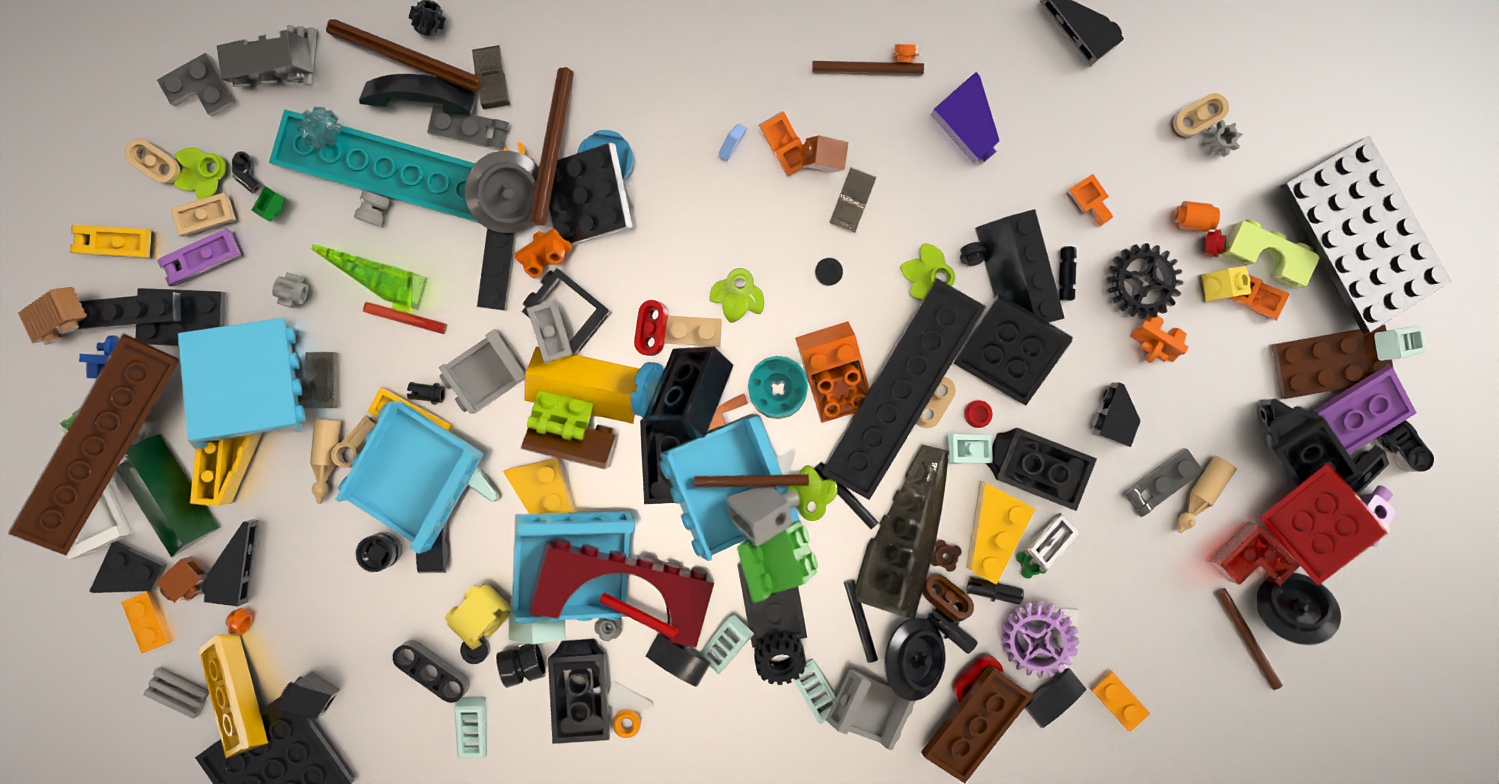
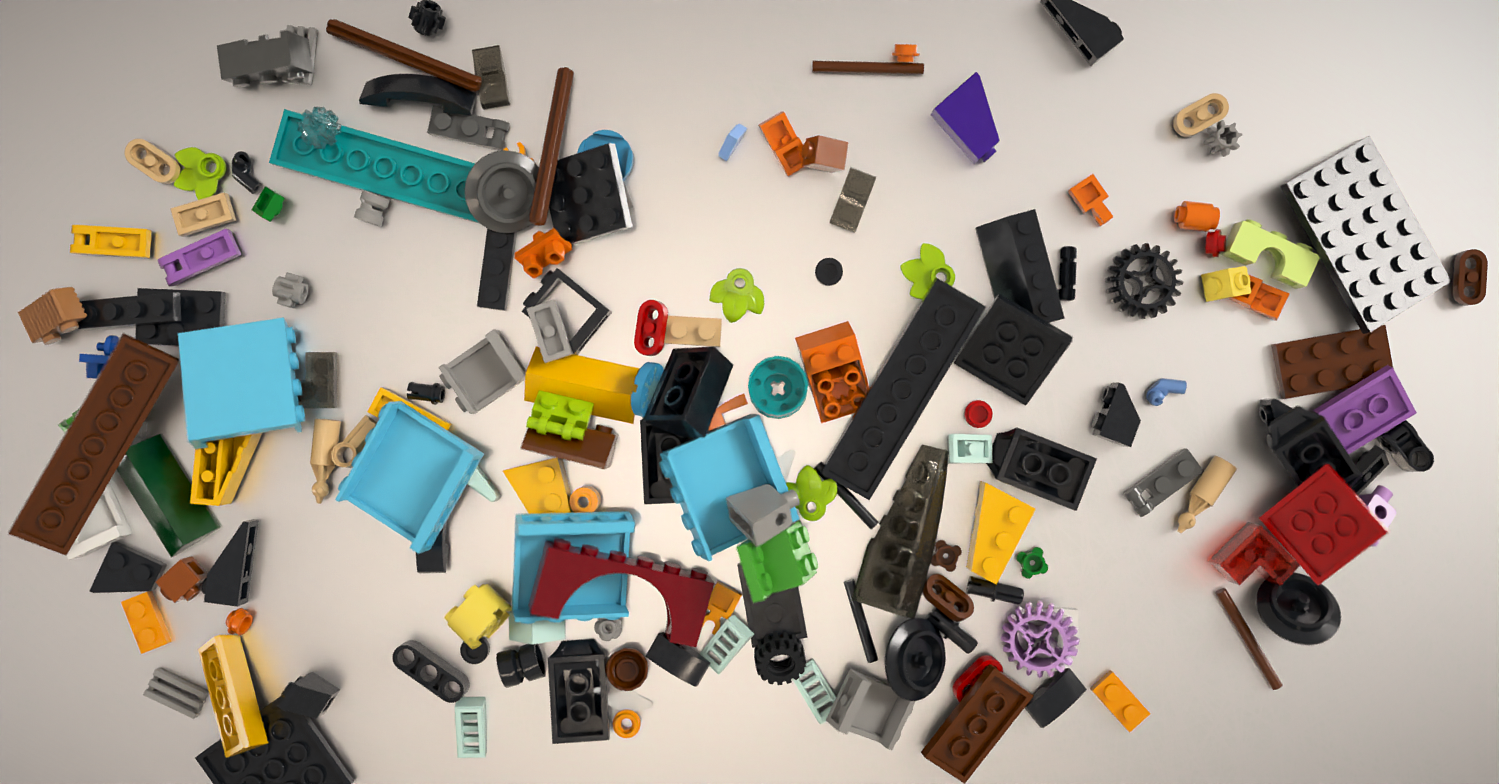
(198, 78): dark grey plate -> none
(378, 551): black wheel -> none
(388, 282): clear neon green wedge -> none
(404, 317): clear red bar -> none
(591, 494): none -> light orange brick
(626, 669): none -> reddish brown hair
(639, 616): red bar -> none
(721, 604): none -> light orange plate
(751, 480): reddish brown bar -> none
(938, 404): tan plate -> none
(973, 254): black plate -> none
(1037, 557): tile -> none
(1159, 343): orange hips -> none
(1162, 388): none -> medium blue arm
(1399, 343): light aqua slope -> none
(1473, 278): none -> reddish brown plate

